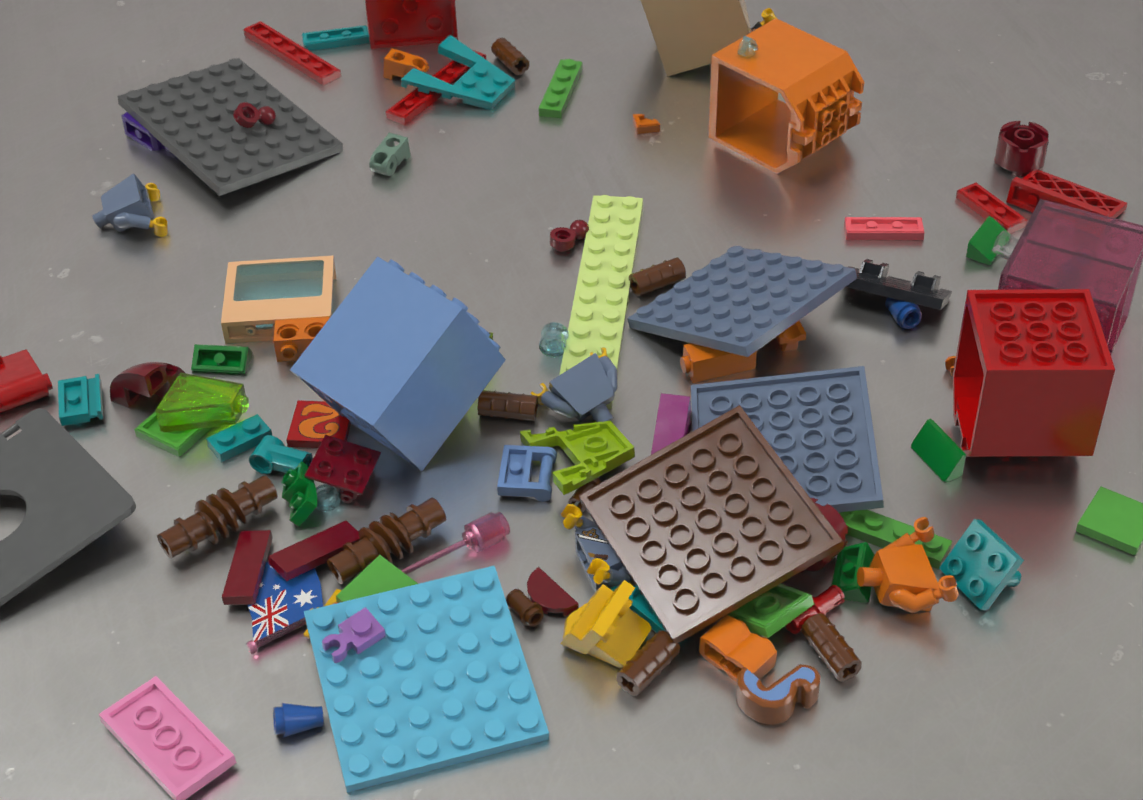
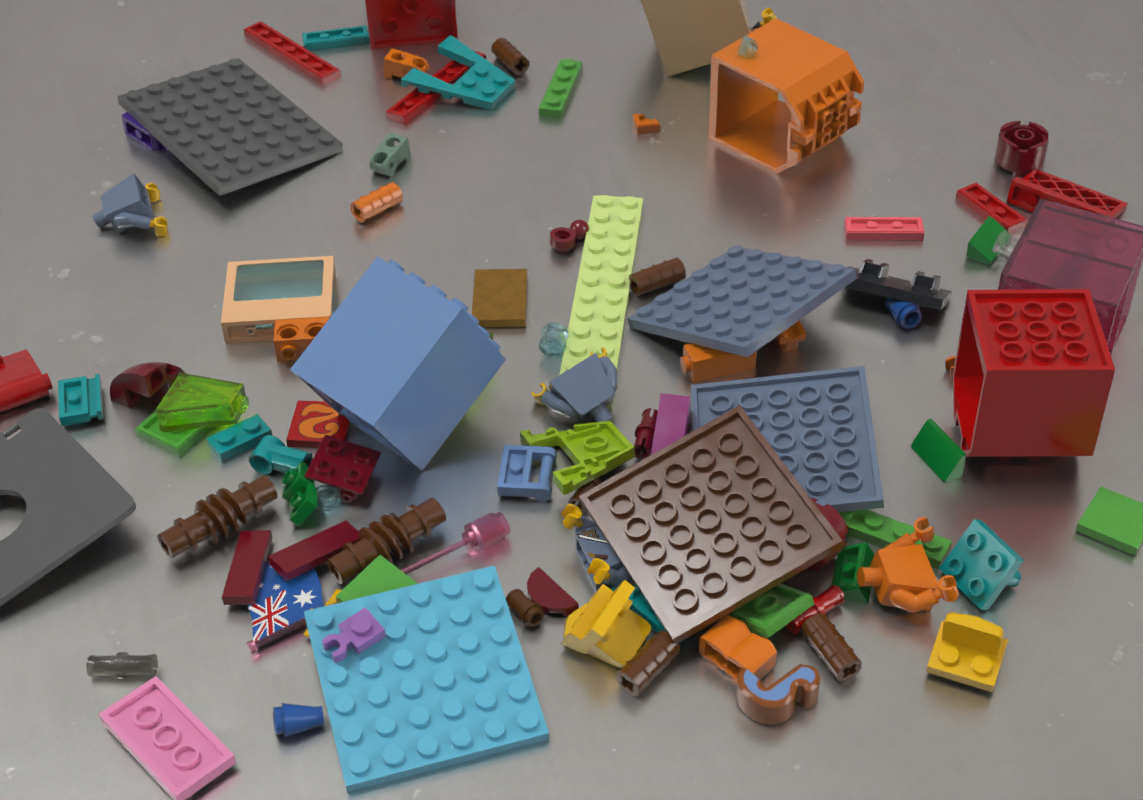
(122, 665): none -> clear smoke pin
(221, 359): green slope -> none
(248, 115): dark red plate -> none
(376, 202): none -> orange axle
(500, 297): none -> pearl gold tile
(507, 405): reddish brown axle -> none
(645, 433): none -> dark red pin
(968, 651): none -> yellow piece

